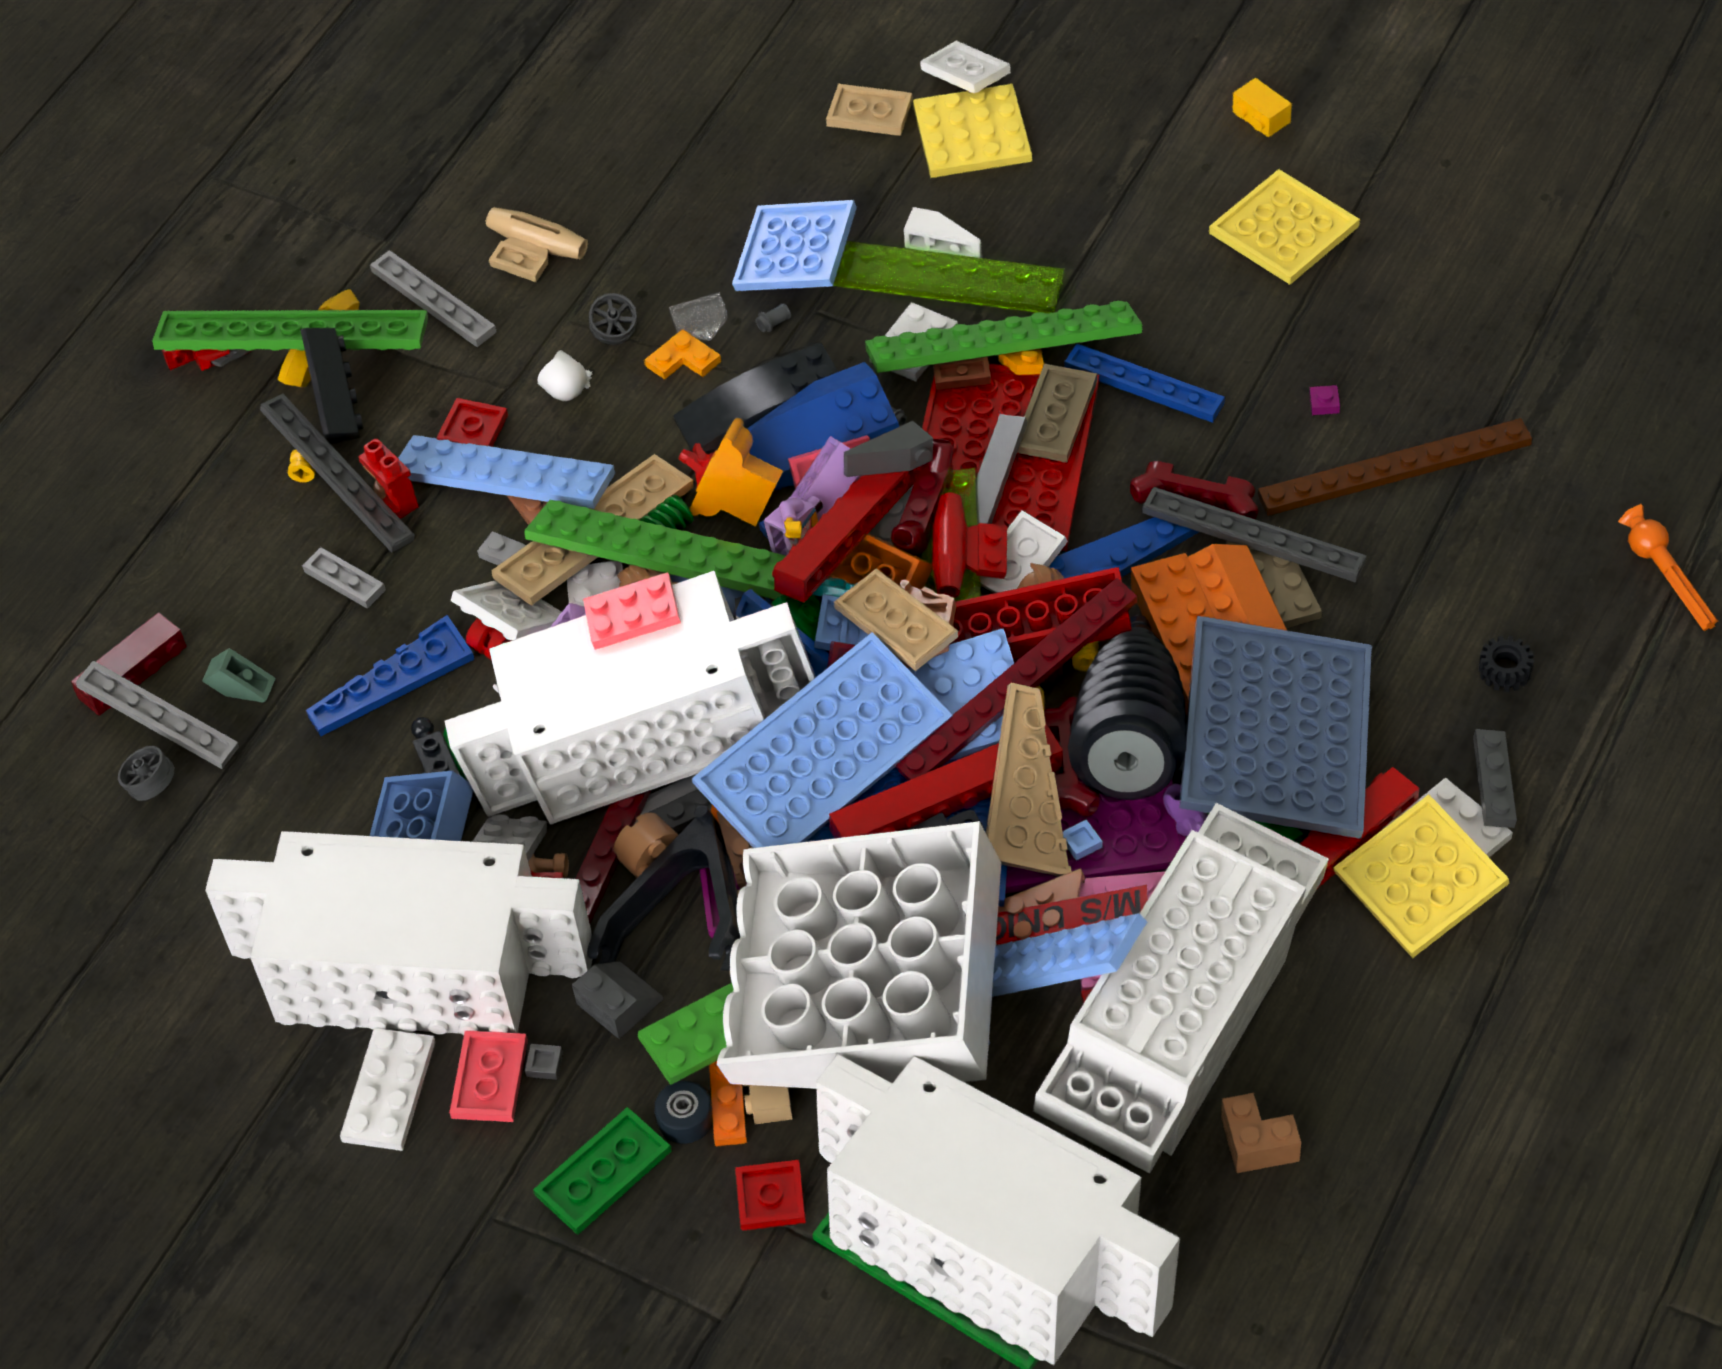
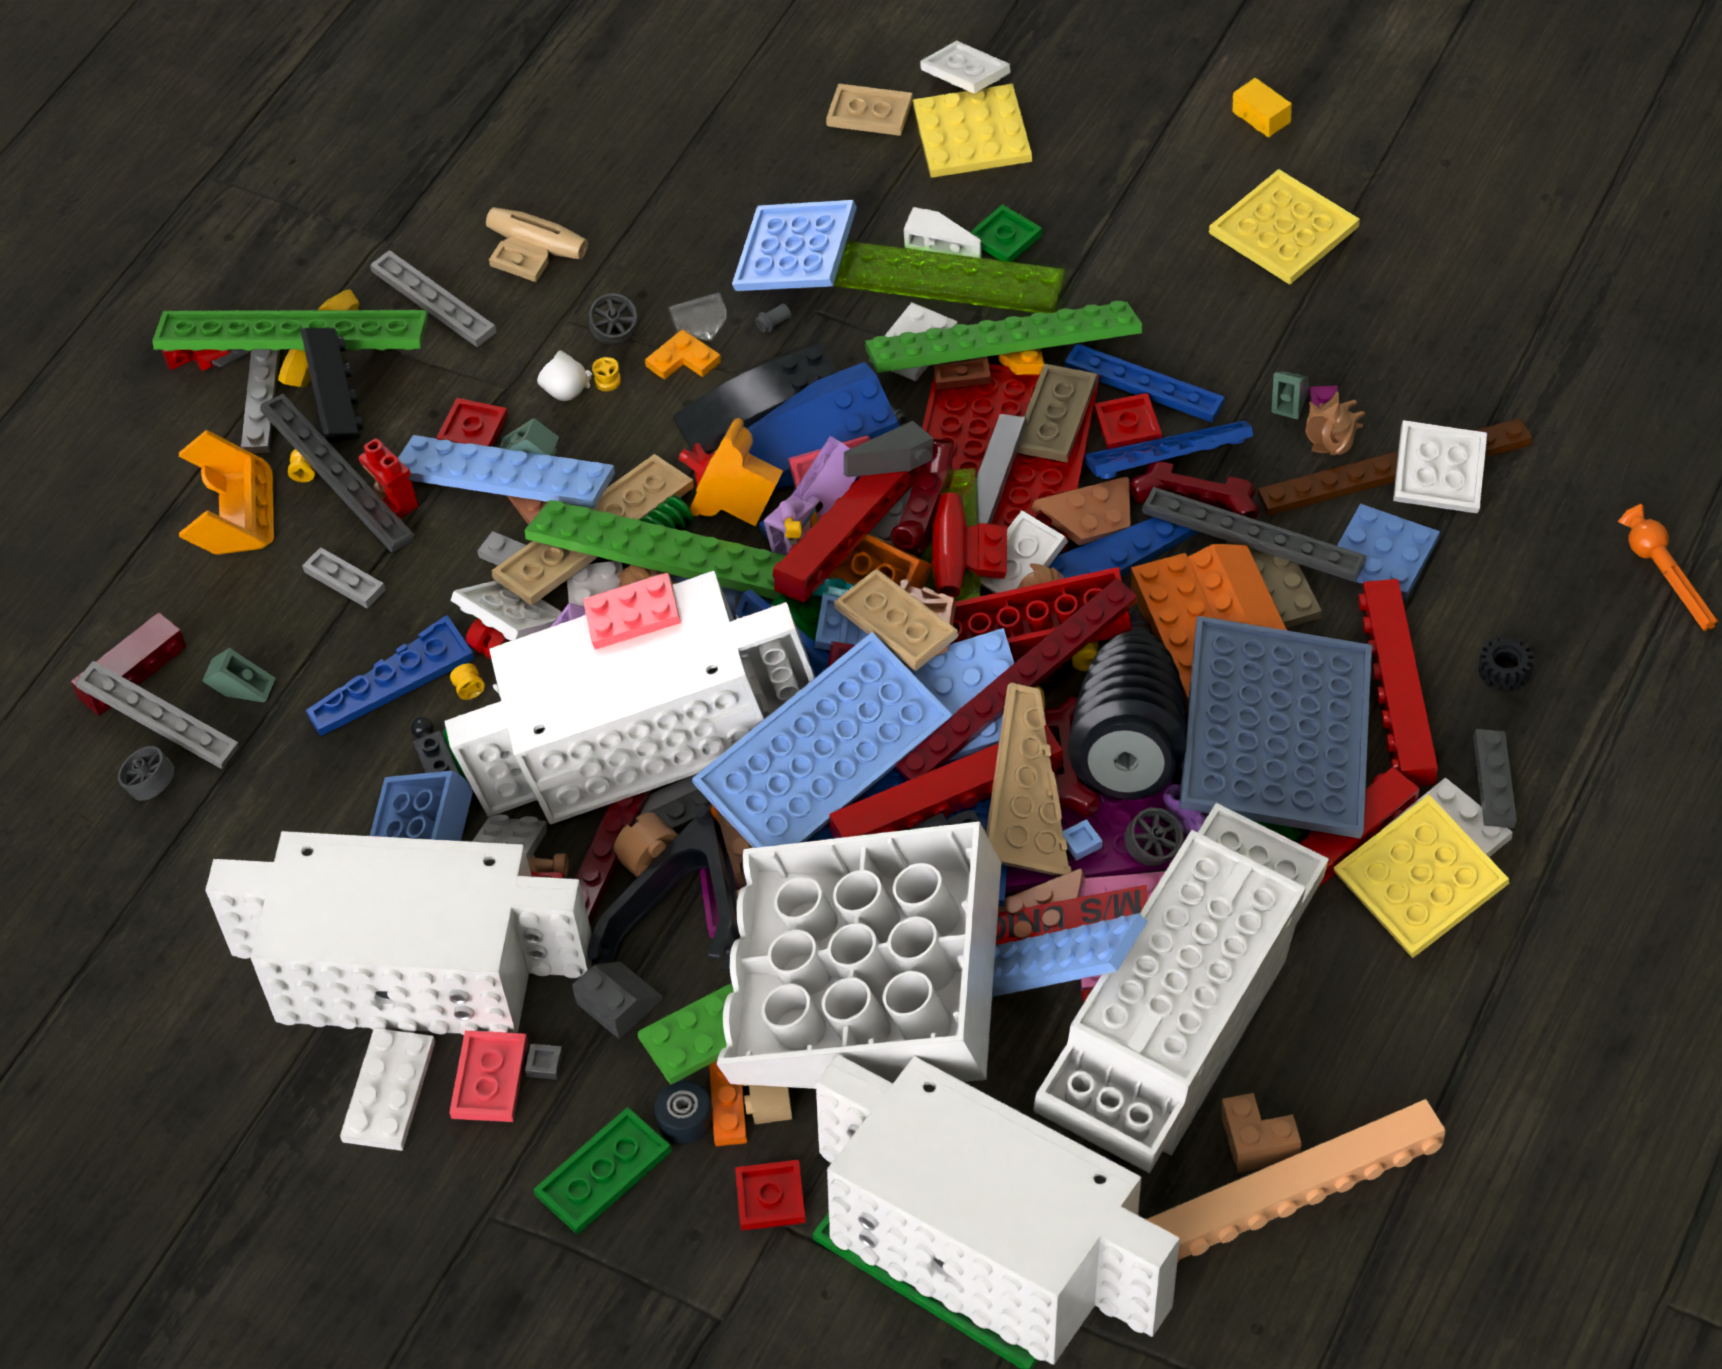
(244, 497): none -> light orange windscreen
(260, 388): none -> light grey plate
(467, 681): none -> yellow wheel
(531, 438): none -> sand green slope
(606, 374): none -> yellow wheel
(1006, 234): none -> green plate
(1089, 511): none -> nougat wing
(1110, 461): none -> blue wing
(1127, 420): none -> red plate
(1153, 837): none -> dark grey wheel
(1289, 394): none -> sand green slope
(1303, 1179): none -> light nougat brick
(1332, 426): none -> medium nougat hair
(1392, 546): none -> medium blue plate
(1398, 682): none -> red brick
(1440, 466): none -> white plate

